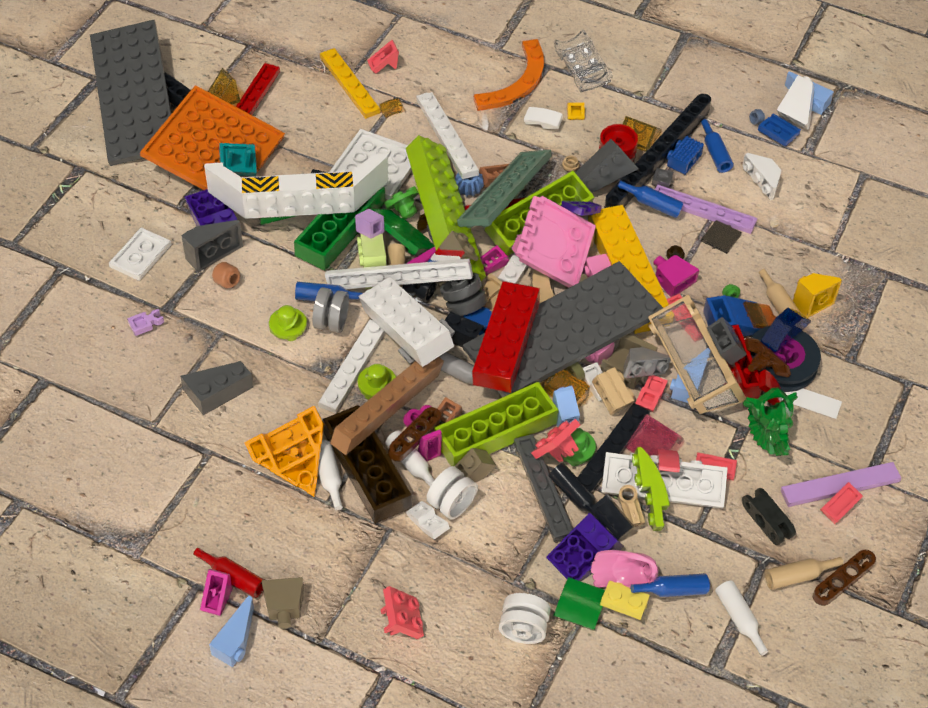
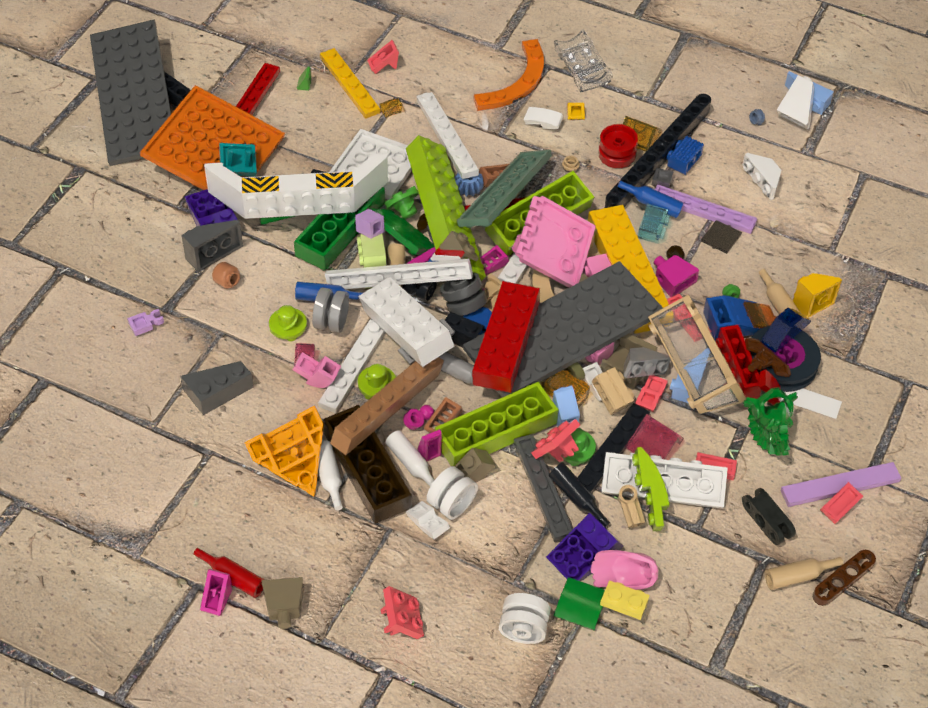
(140, 254): white tile -> none
(225, 87): clear yellow slope -> none
(232, 639): light blue slope -> none
(304, 80): none -> bright green slope
(308, 349): none -> clear pink slope
(317, 373): none -> bright pink brick
(411, 431): reddish brown beam -> none
(581, 207): dark purple wing -> none
(605, 167): dark grey wedge -> none
(612, 516): black plate -> none
(653, 223): none -> clear light blue brick
(668, 460): coral slope -> none
(675, 585): blue piece -> none
(717, 149): blue piece -> none
(726, 341): dark grey brick -> none
(740, 613): white piece -> none
(779, 129): blue plate -> none

